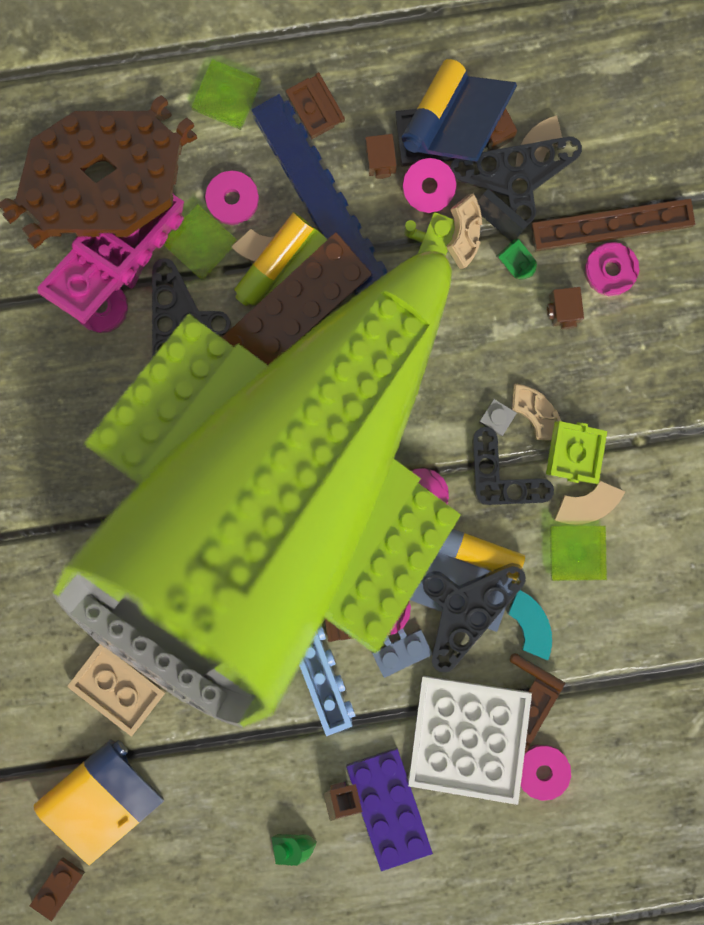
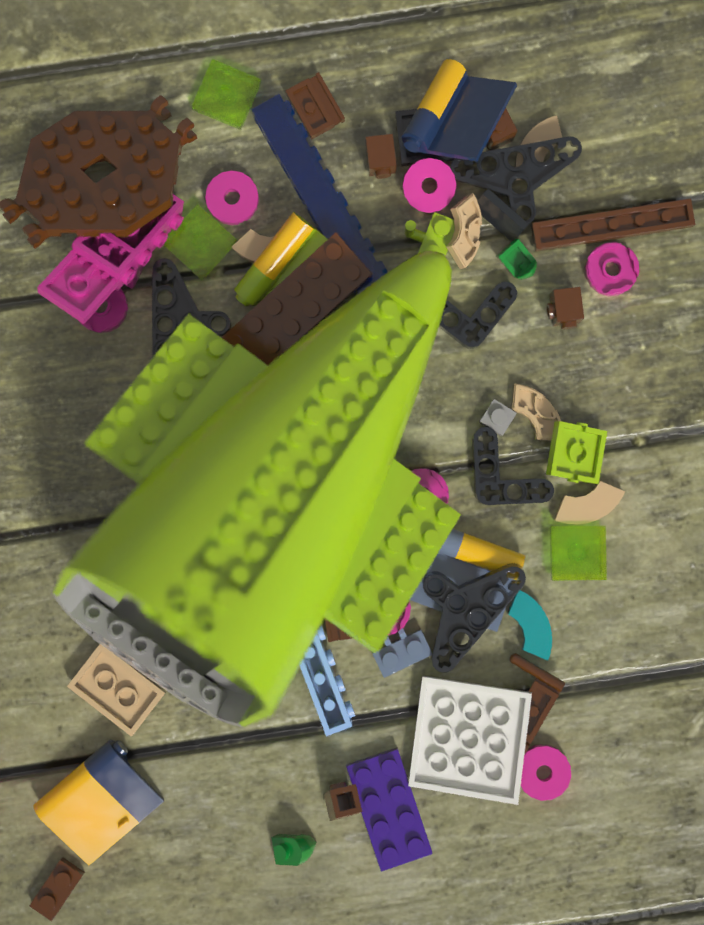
(465, 323): none -> black beam

